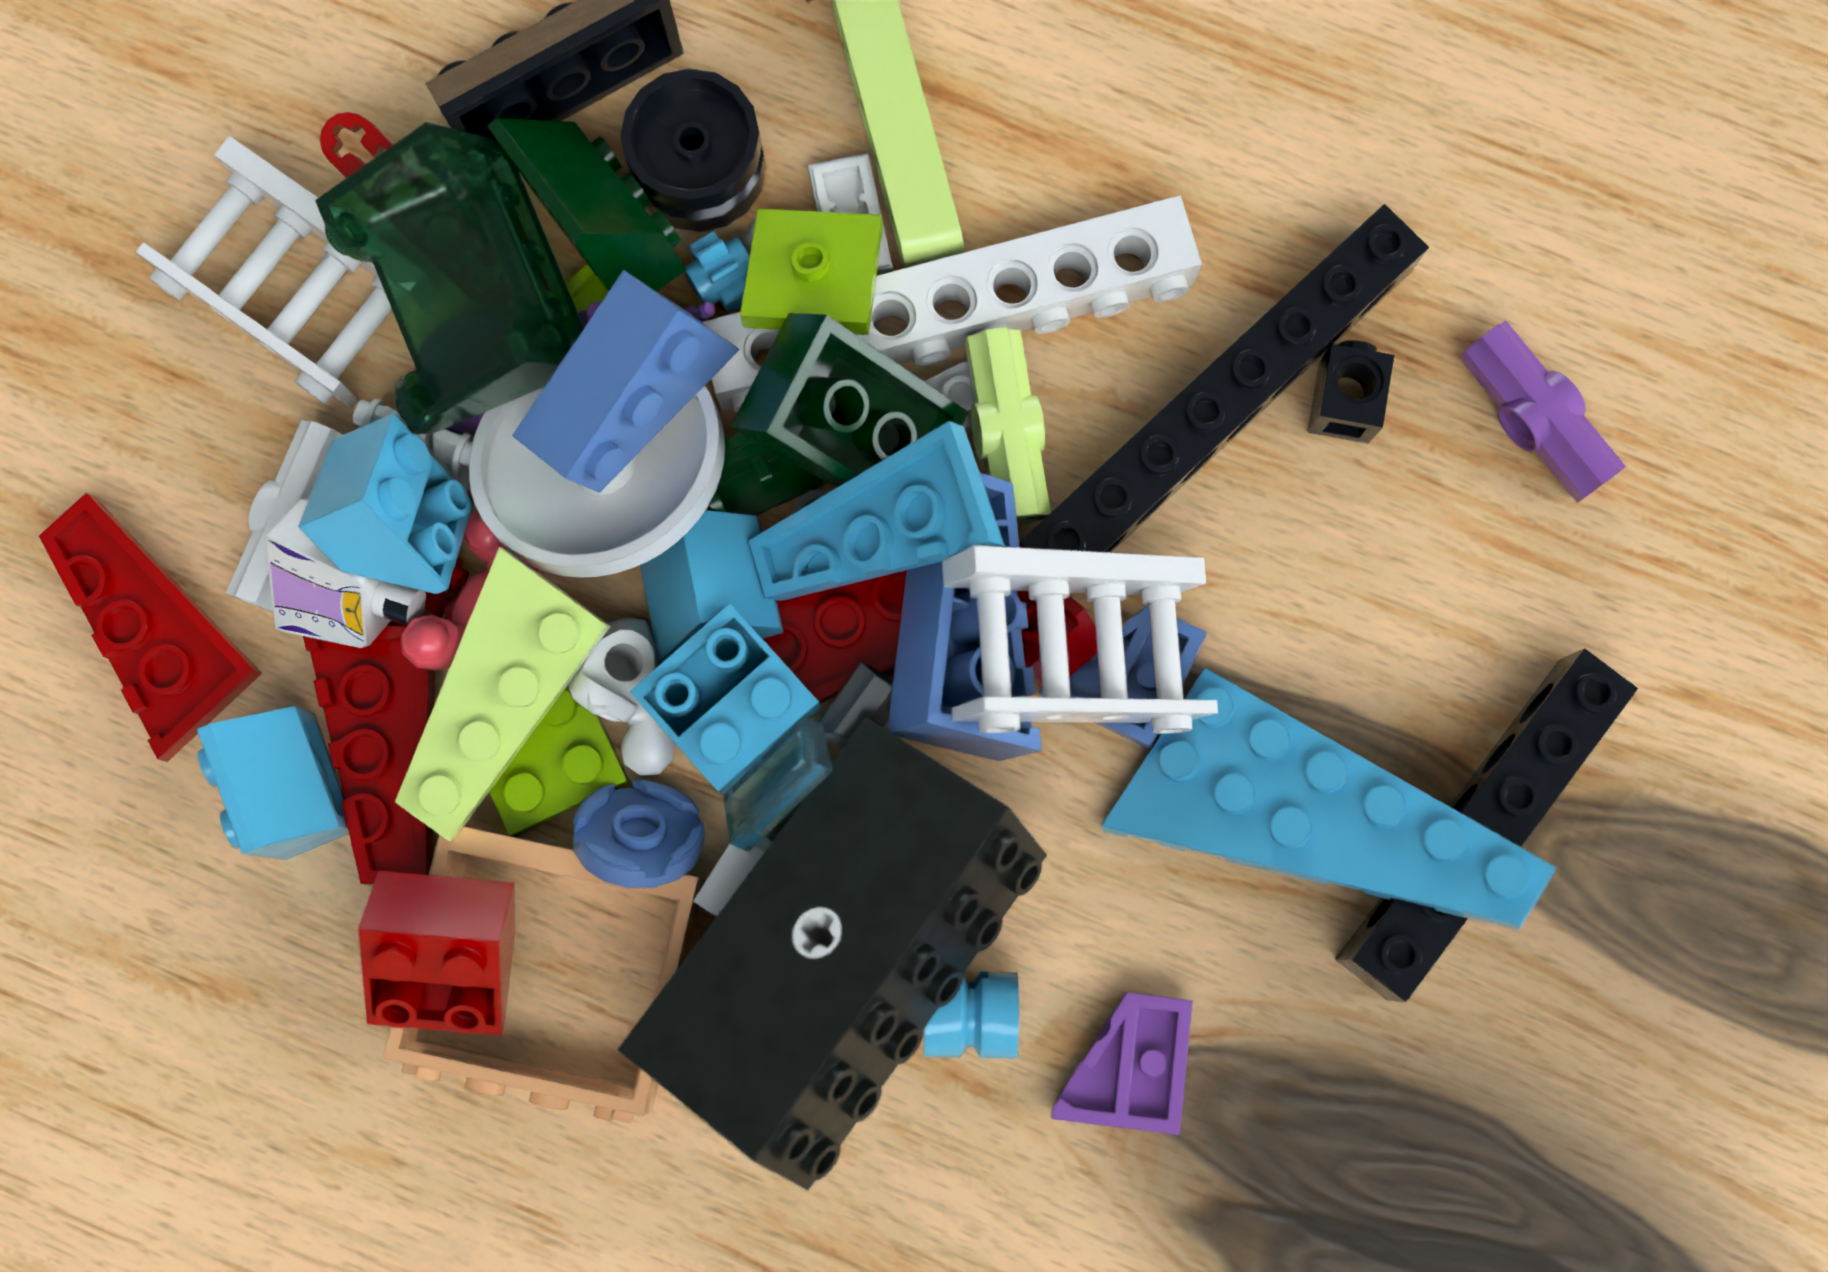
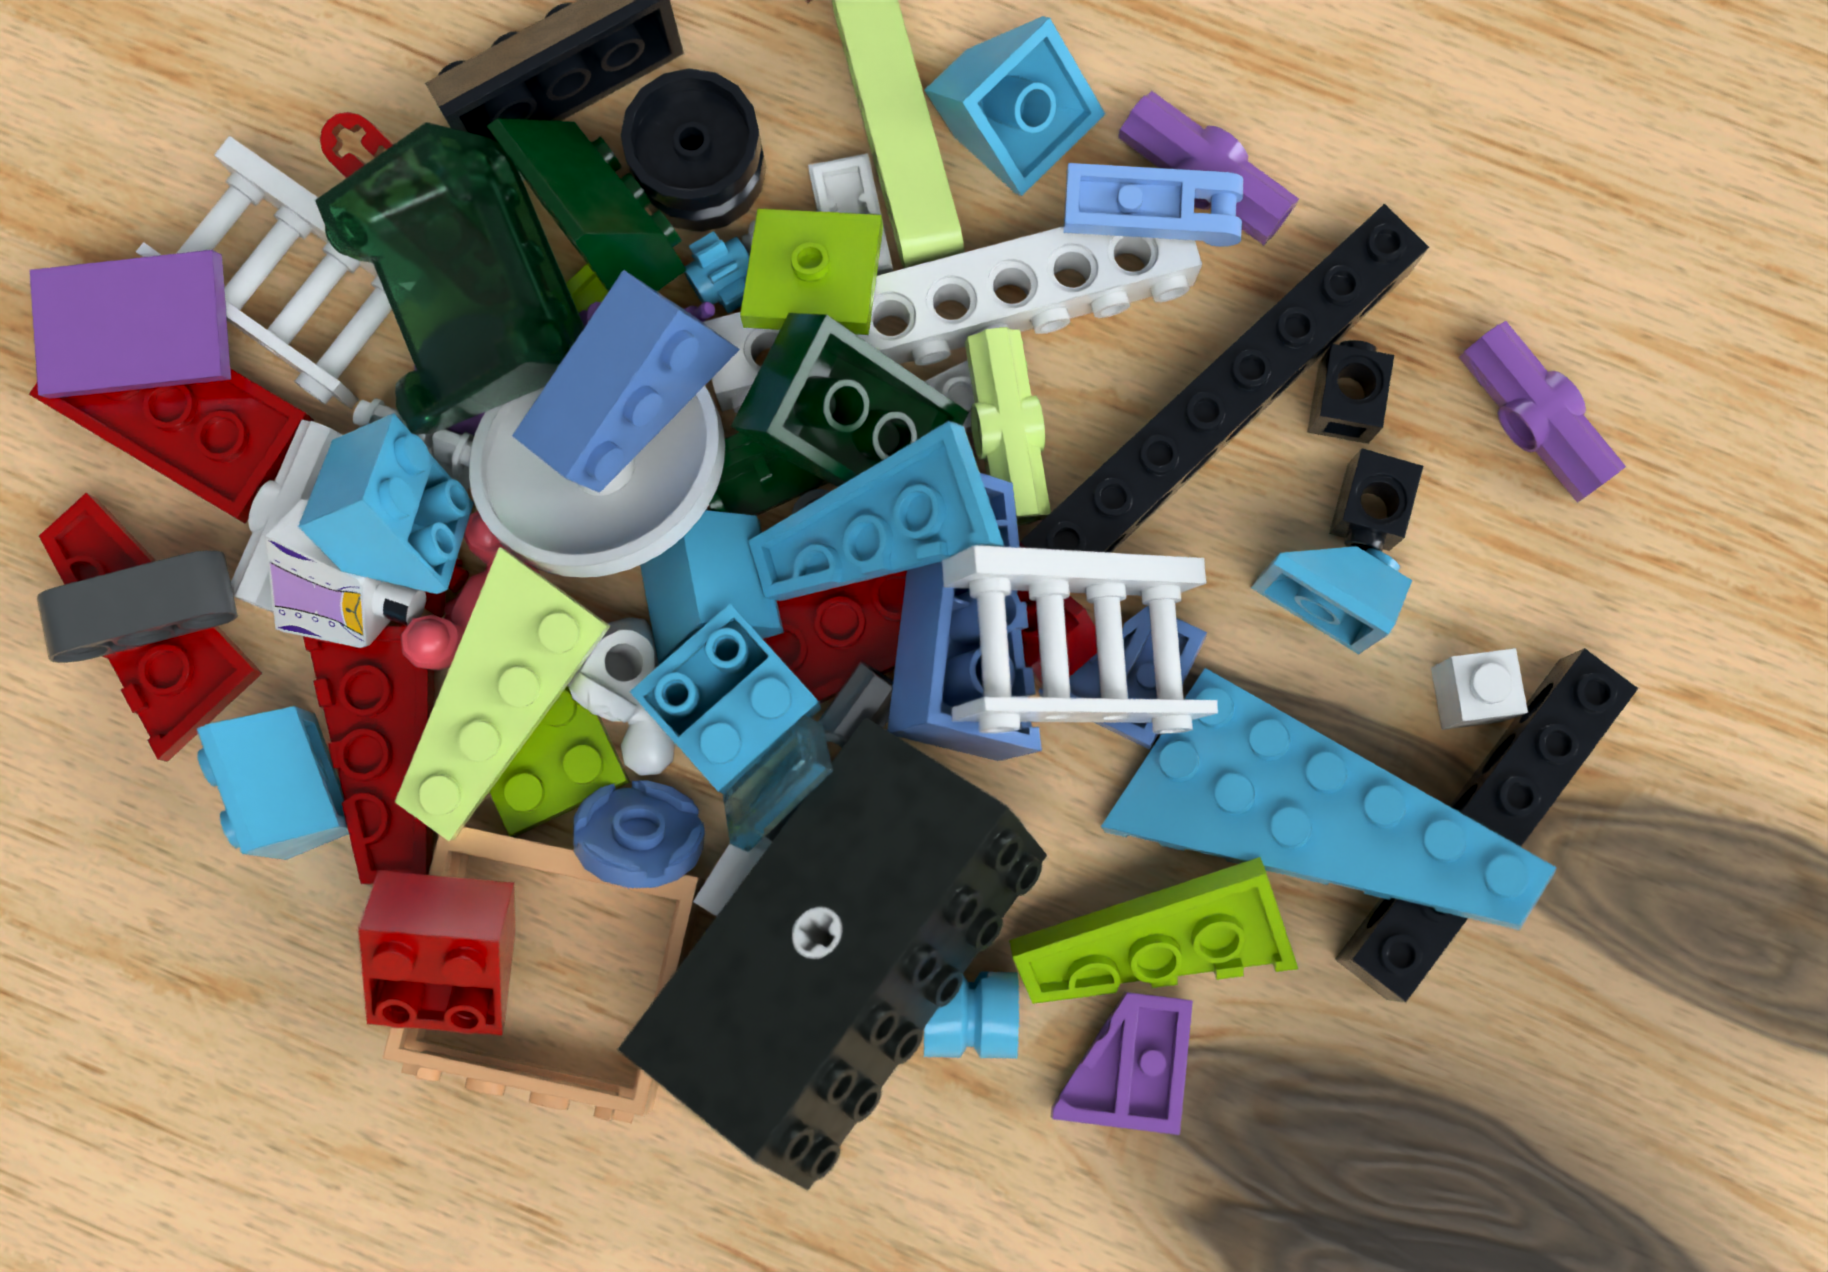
(130, 324): none -> medium lavender tile
(136, 606): none -> dark grey beam
(204, 436): none -> red plate
(1017, 102): none -> medium azure slope
(1152, 203): none -> light blue plate
(1177, 142): none -> medium lavender piece
(1182, 930): none -> lime wing
(1338, 591): none -> medium azure slope
(1390, 480): none -> black brick
(1479, 689): none -> white brick

